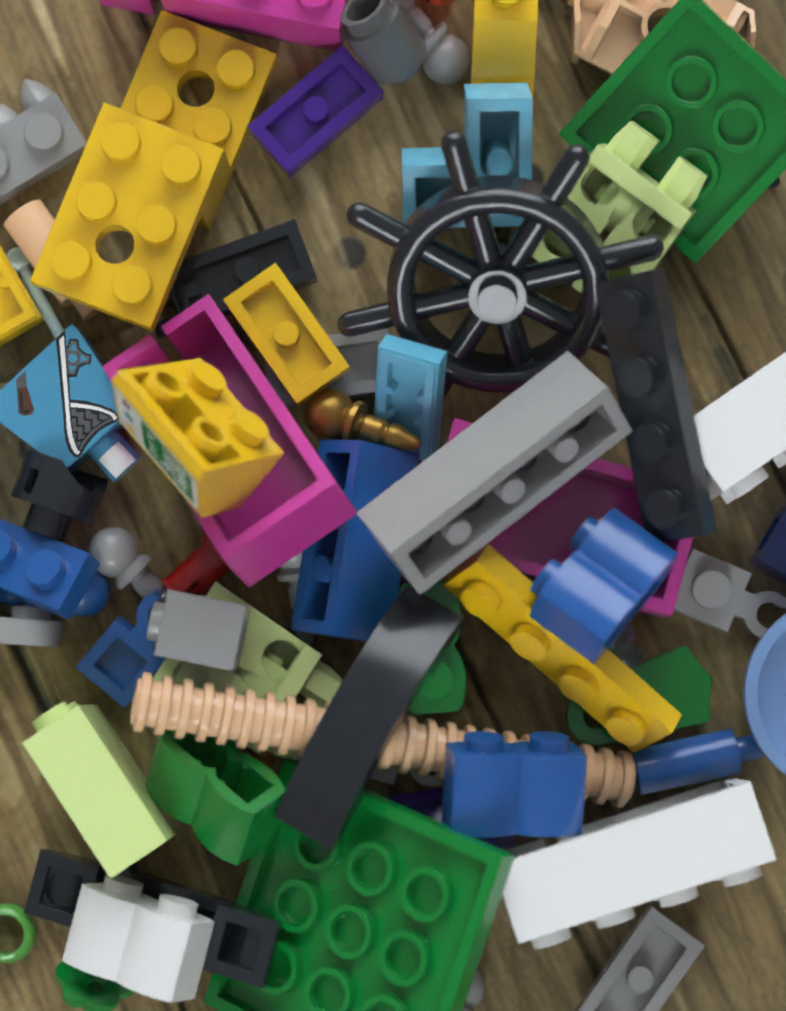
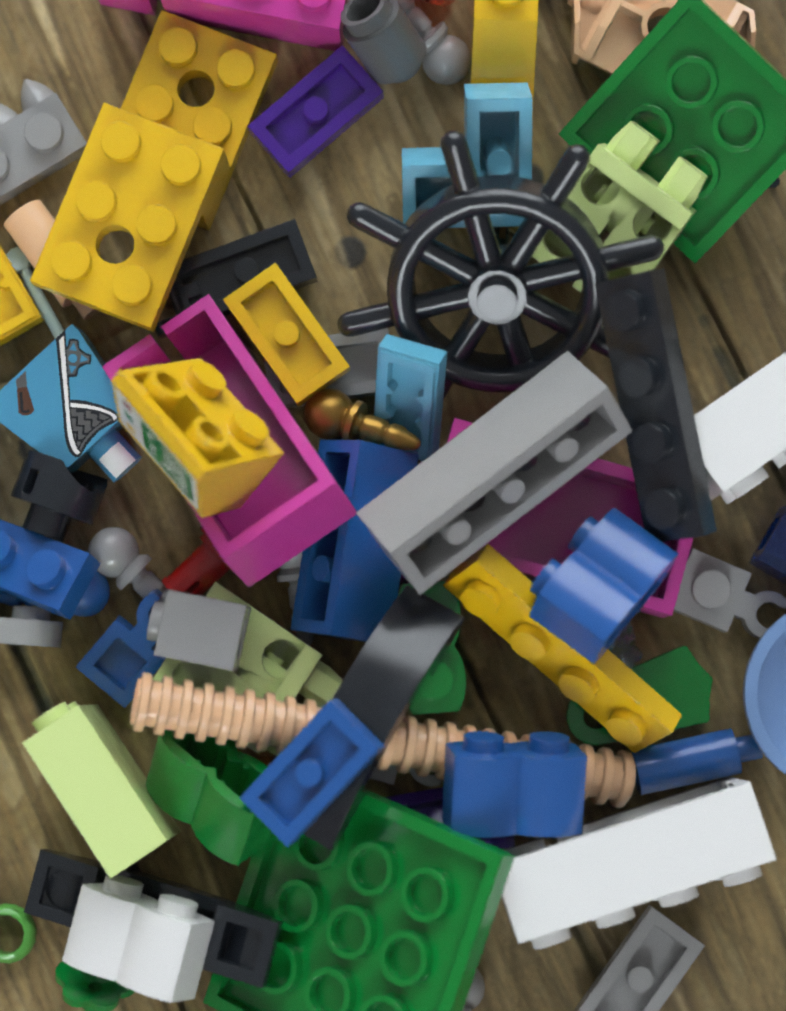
(312, 772): none -> blue plate

